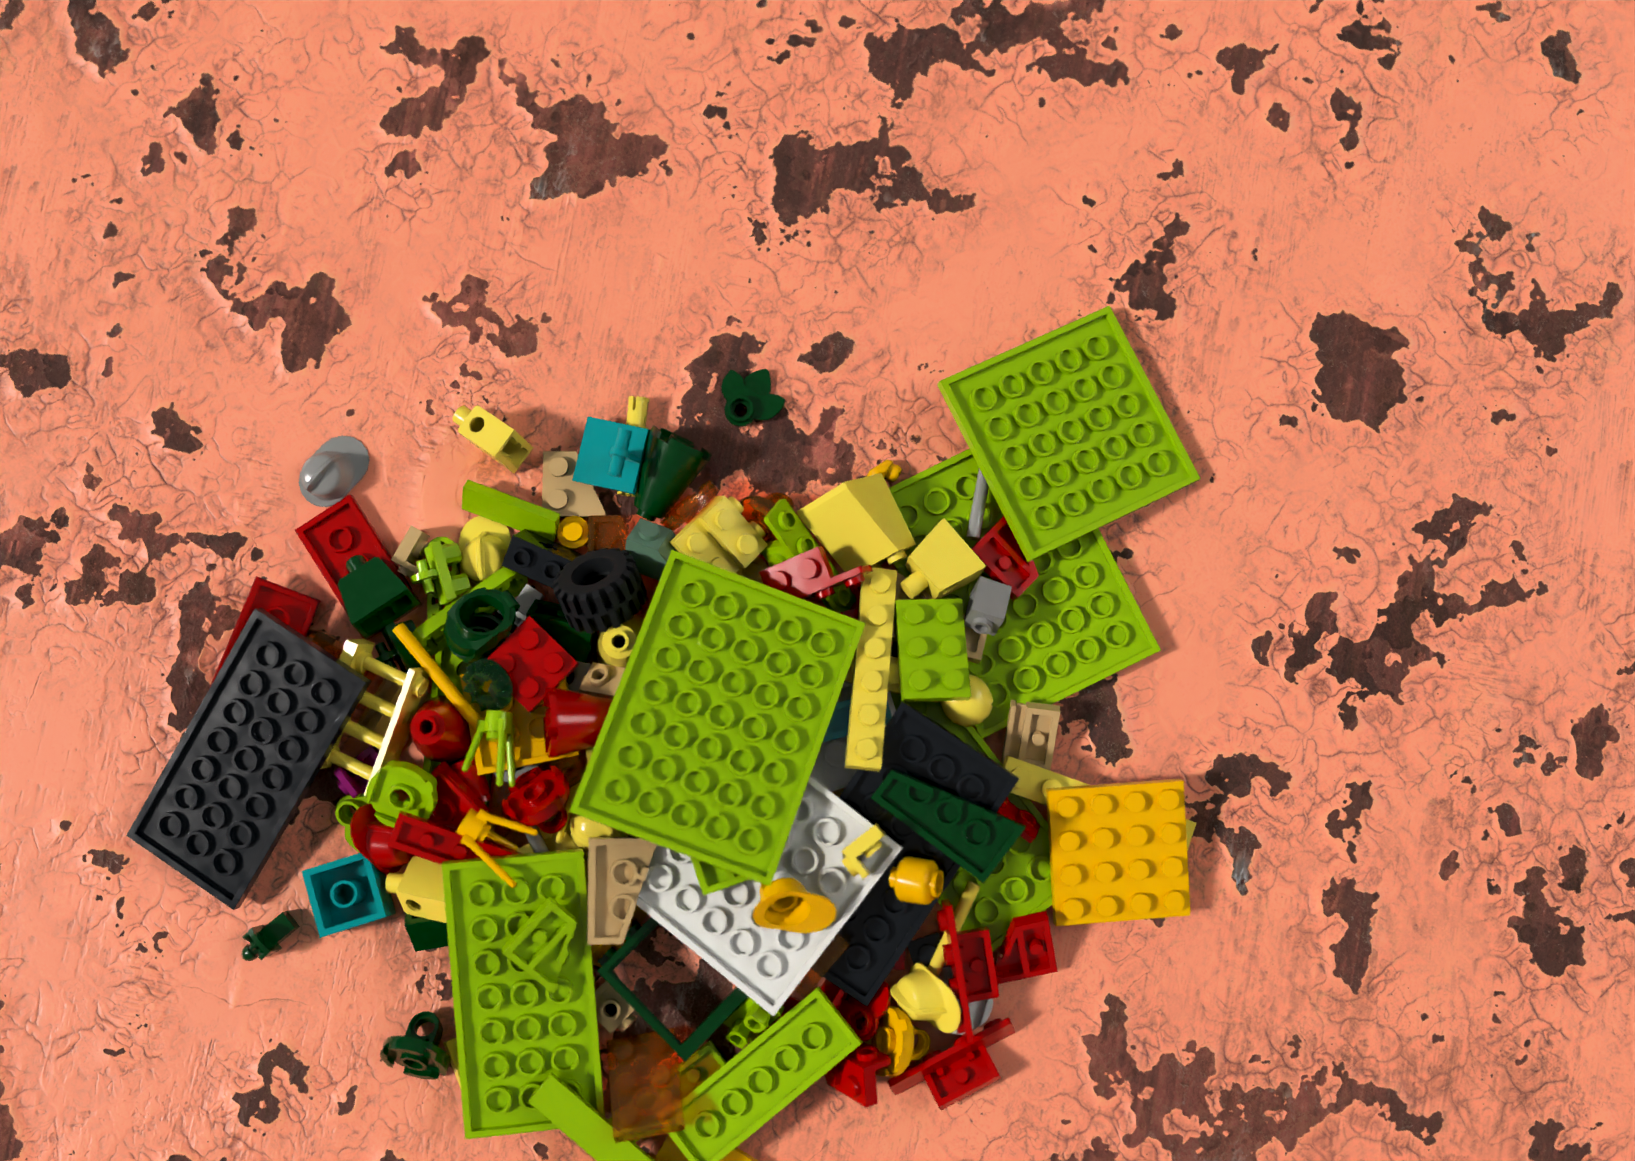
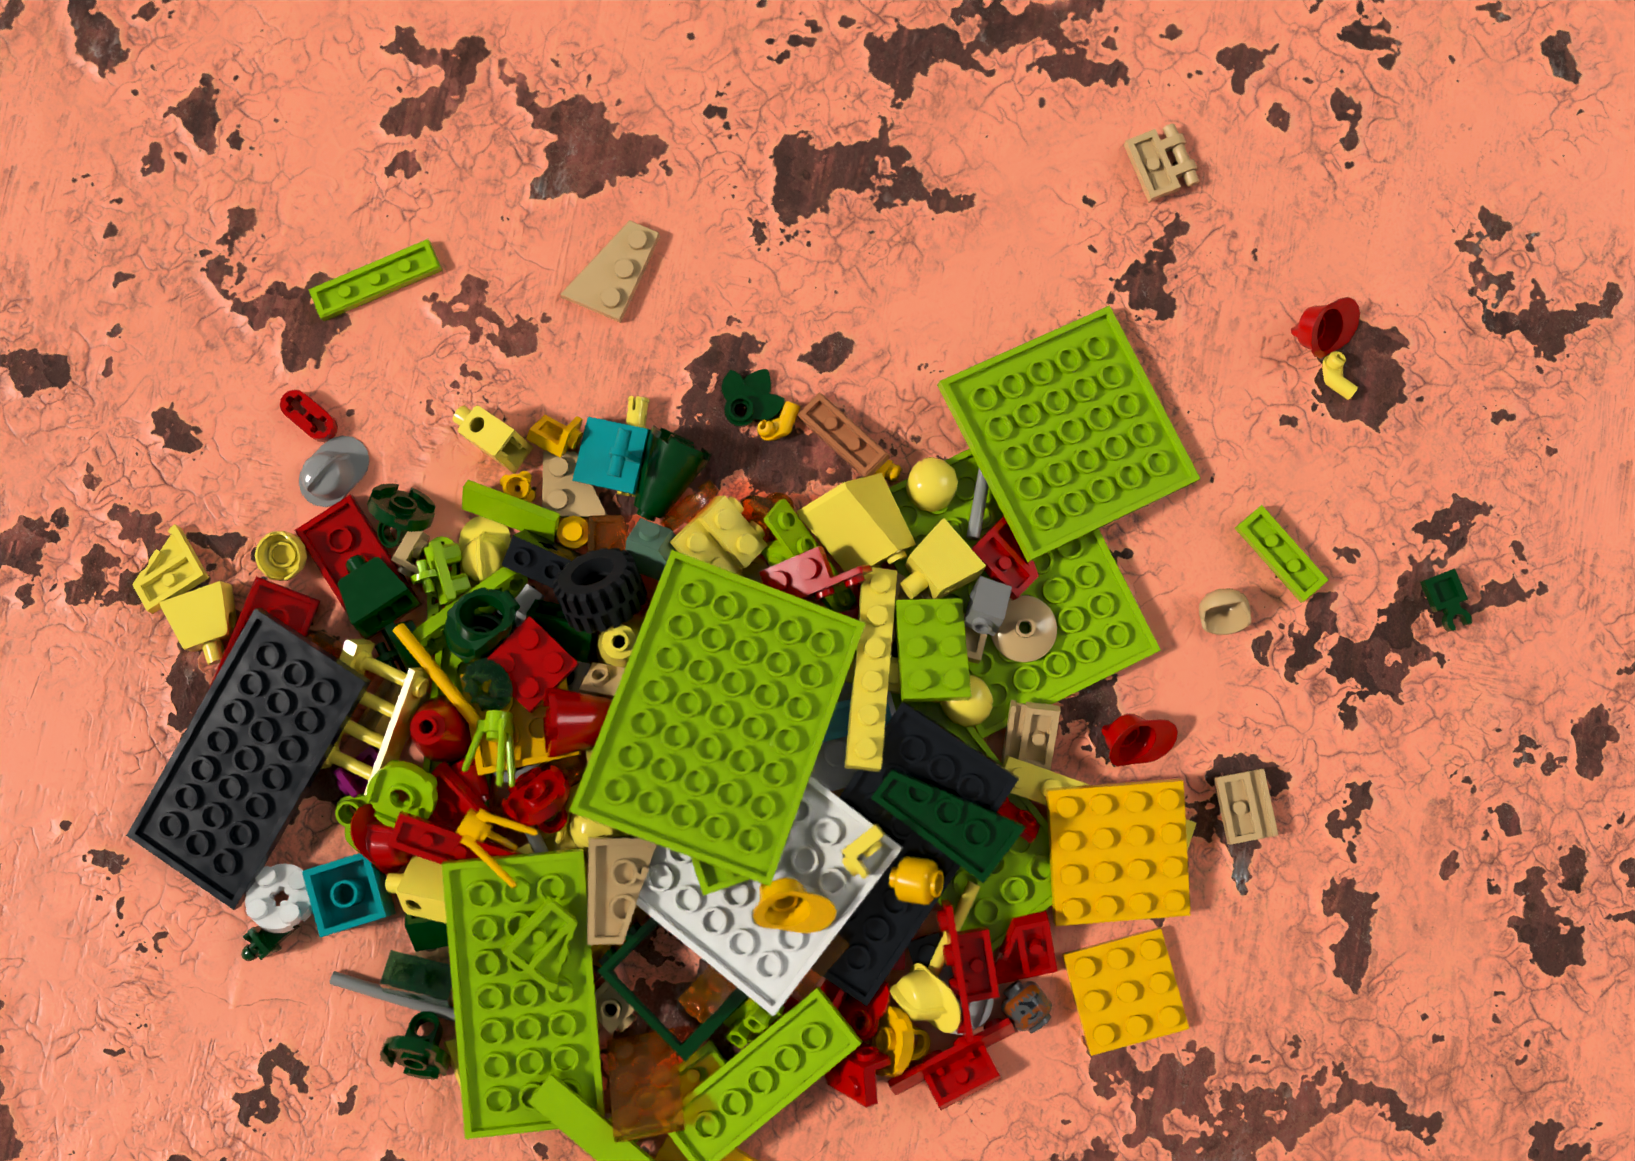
(169, 571): none -> light yellow wing
(203, 619): none -> light yellow torso
(261, 903): none -> white plate
(280, 555): none -> light yellow hair
(304, 421): none -> red beam
(374, 990): none -> light grey bar
(375, 280): none -> lime tile
(400, 511): none -> dark green tile
(417, 979): none -> clear green brick
(523, 480): none -> yellow plate
(555, 436): none -> yellow bracket
(614, 273): none -> tan wing
(706, 994): none -> clear orange bracket
(780, 426): none -> yellow arm
(843, 435): none -> nougat tile
(931, 484): none -> light yellow hair
(1026, 1006): none -> head
(1030, 646): none -> tan dish
(1125, 991): none -> yellow plate
(1138, 740): none -> red piece
(1153, 165): none -> tan plate
(1224, 612): none -> tan hair
(1245, 806): none -> tan plate
(1281, 554): none -> lime plate
(1327, 326): none -> red piece
(1333, 375): none -> light yellow arm
(1445, 594): none -> dark green plate

